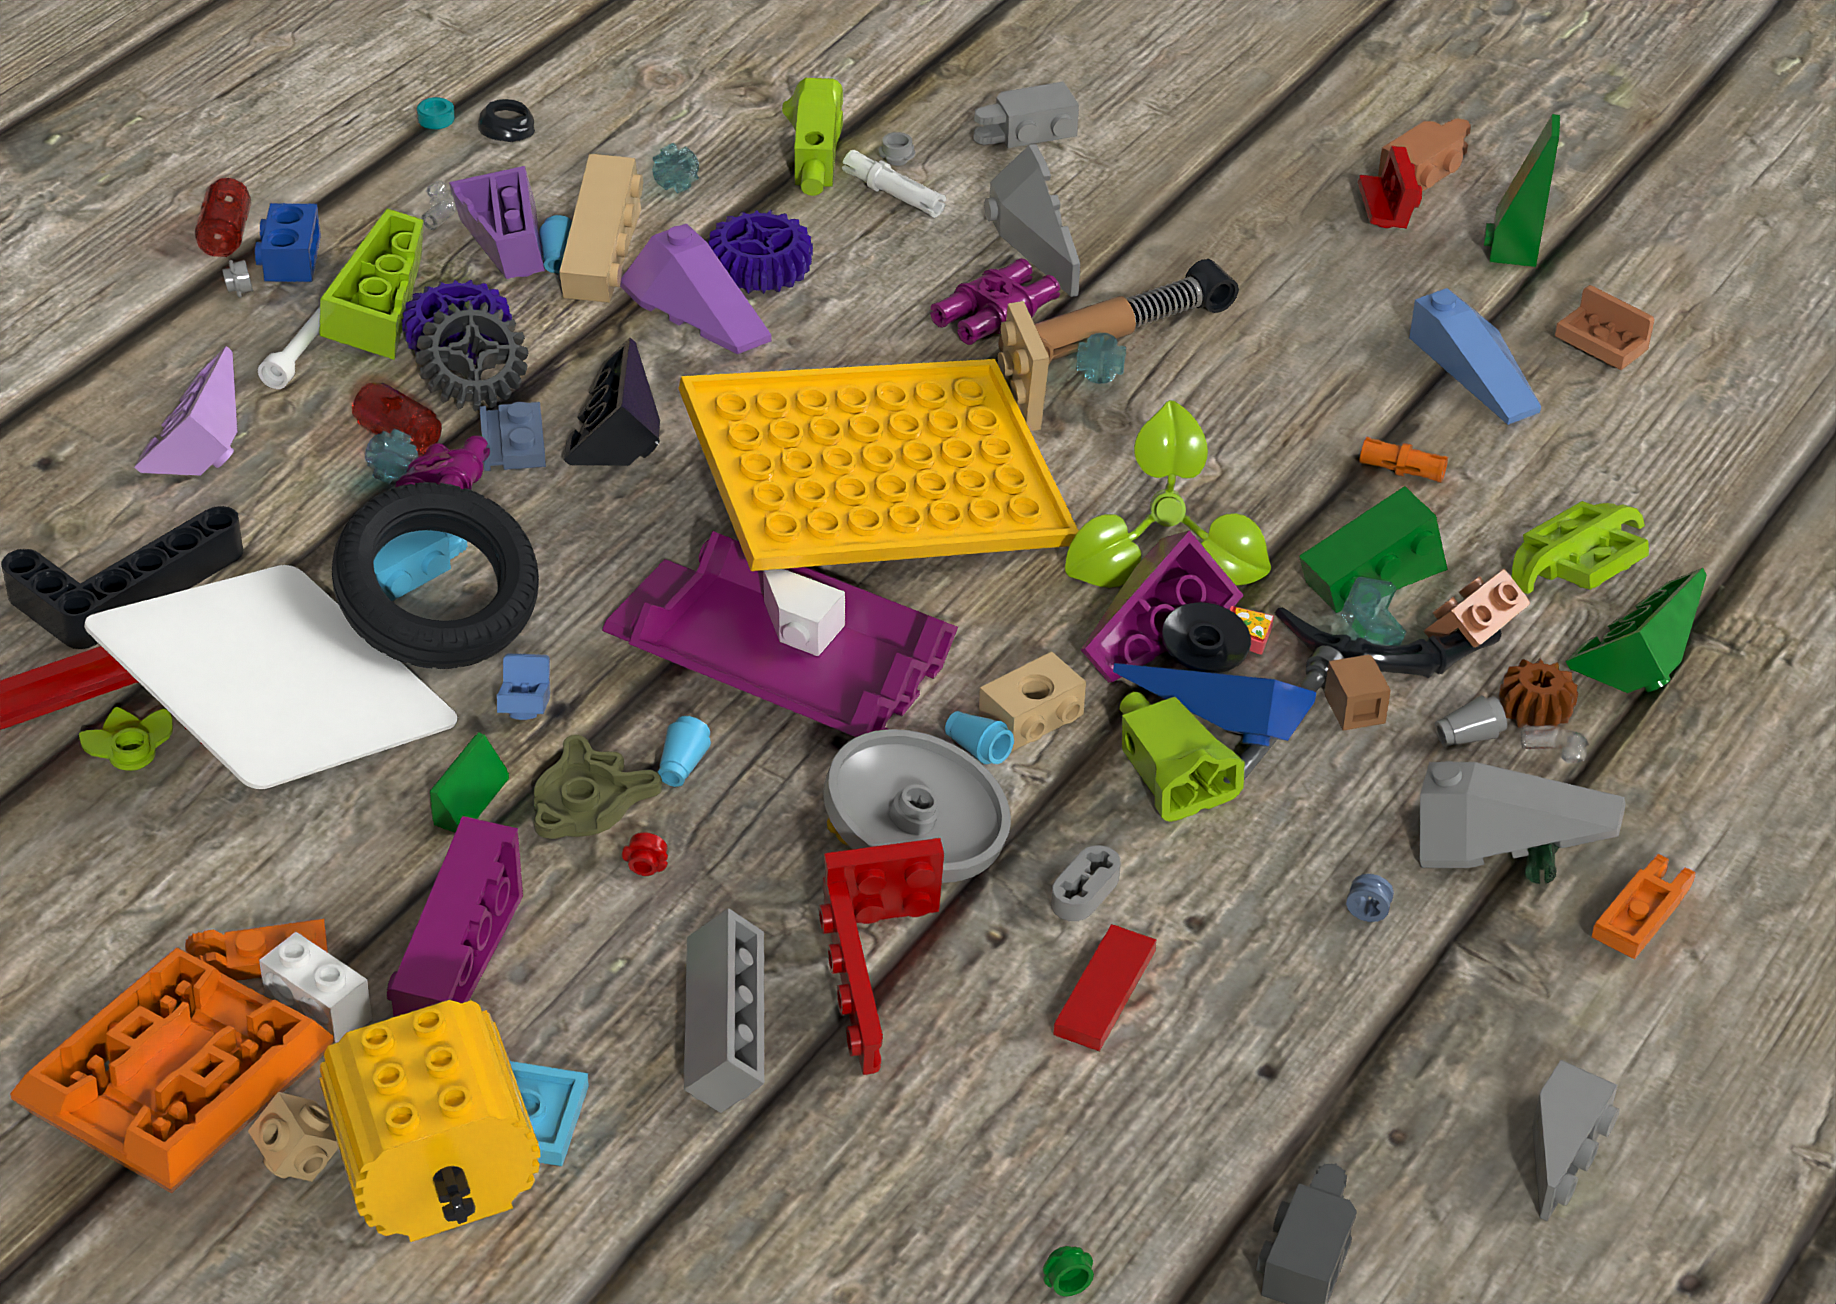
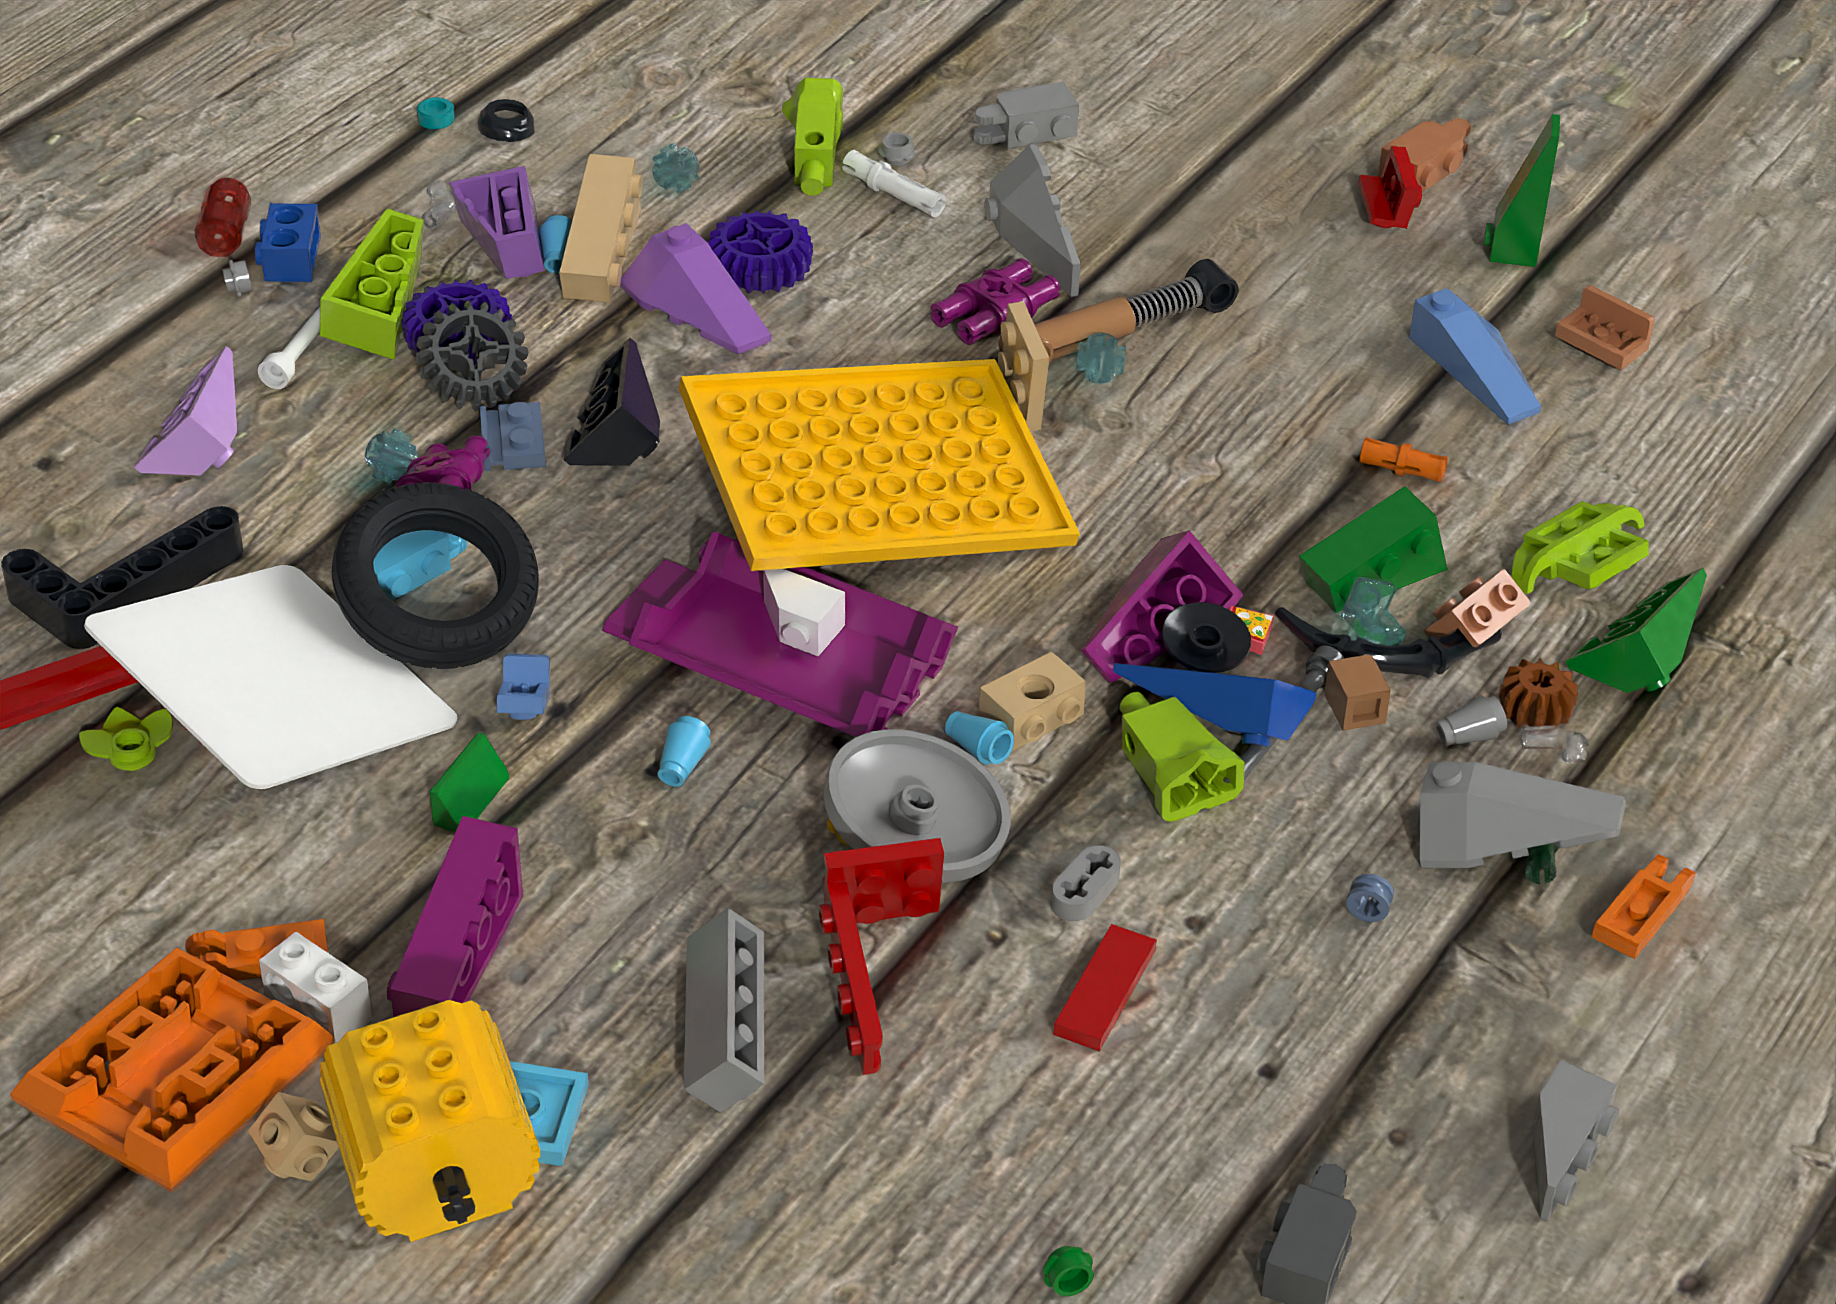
(385, 408): clear red piece -> none
(588, 791): olive tile -> none
(646, 854): red plate -> none
(1171, 447): lime plant -> none

